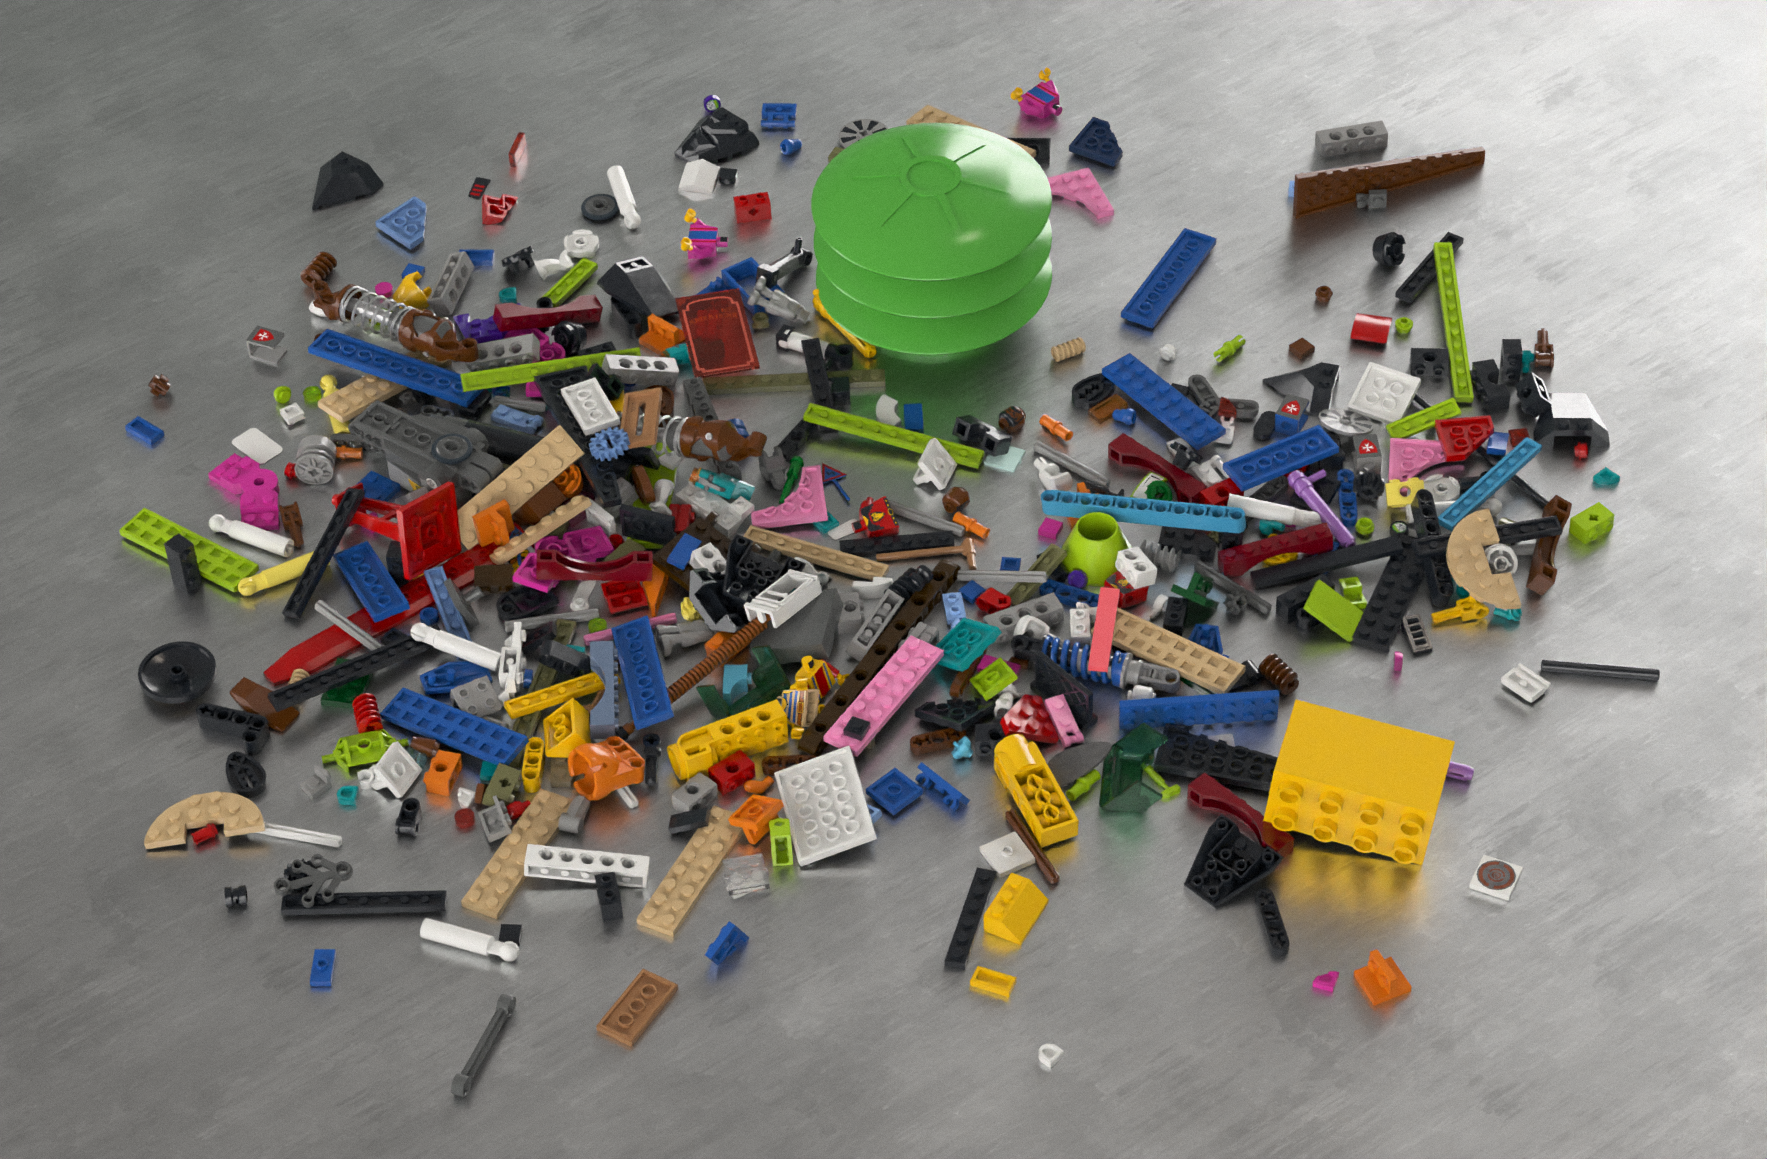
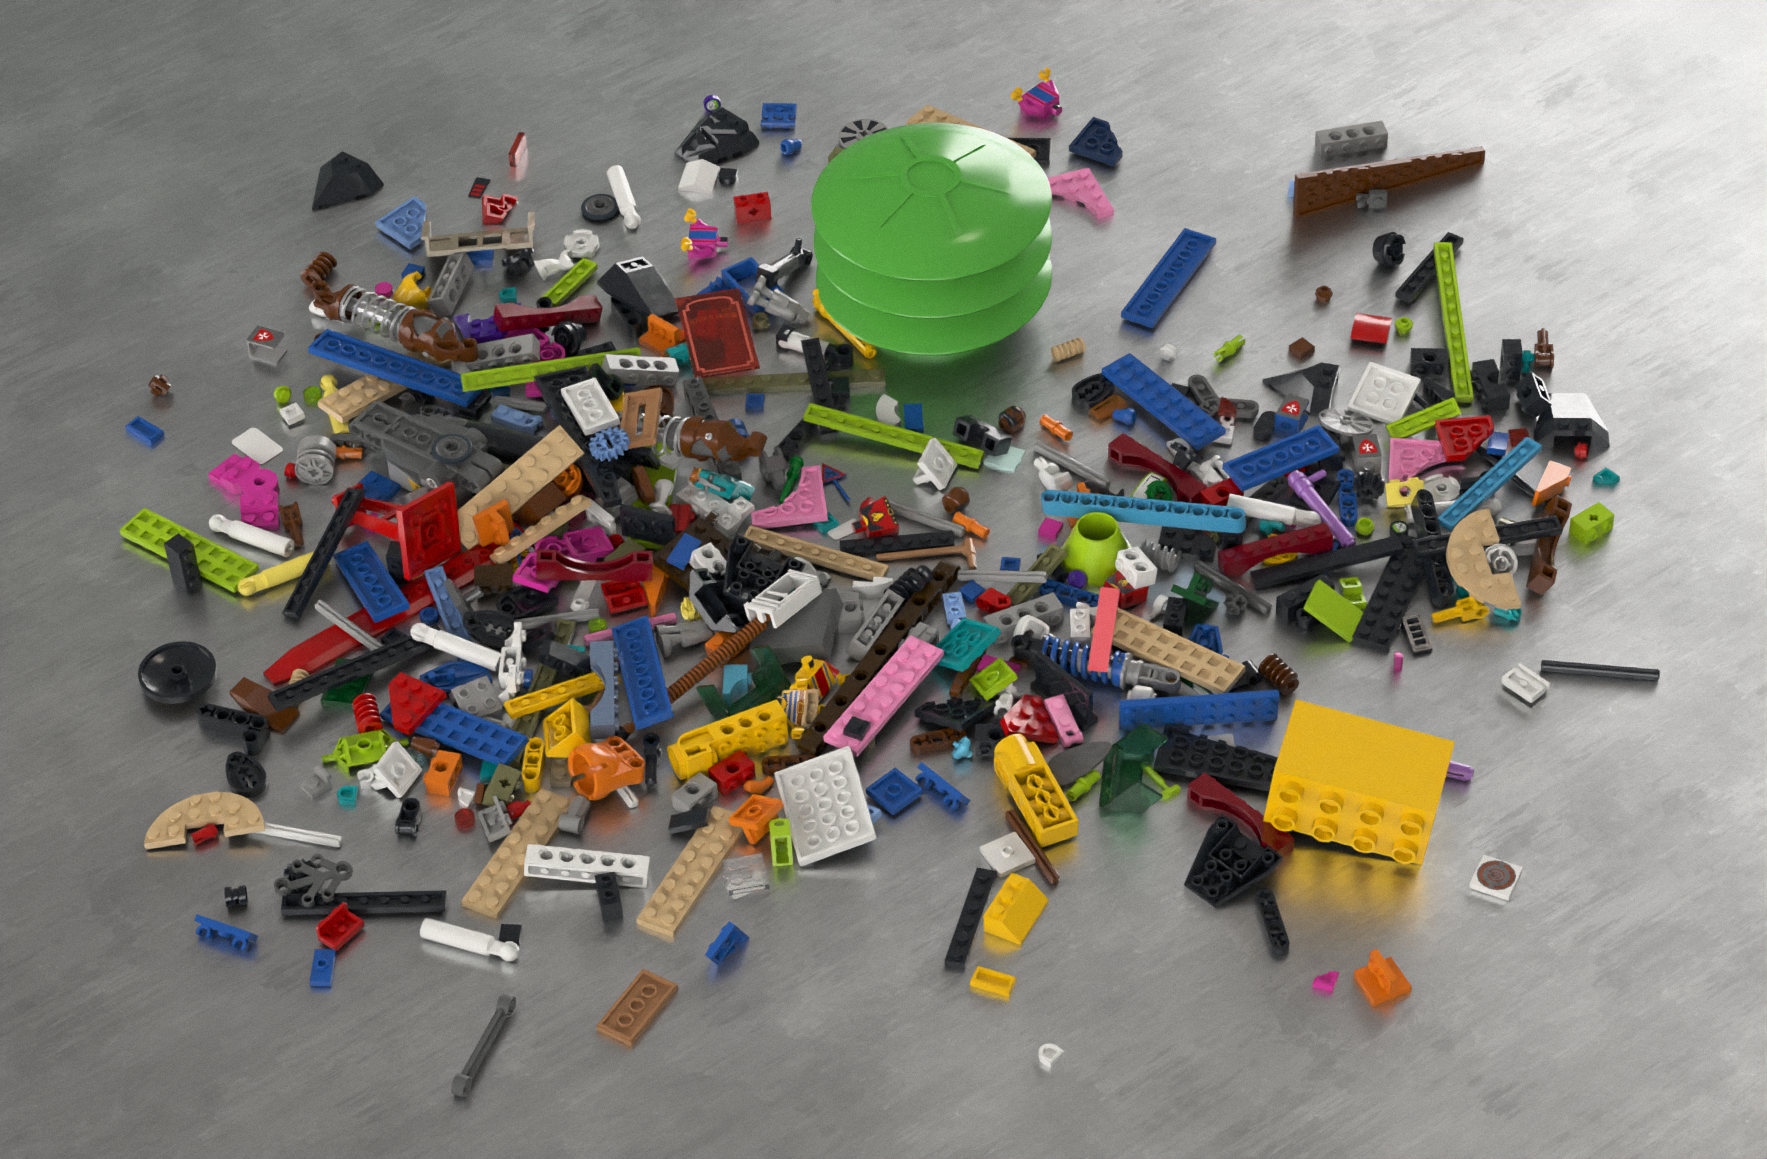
(224, 931): none -> blue plate
(338, 927): none -> red bracket
(412, 702): none -> red plate
(448, 244): none -> dark tan piece
(484, 618): none -> black piece
(755, 402): none -> blue tile
(1436, 392): none -> black slope
(1552, 482): none -> slope

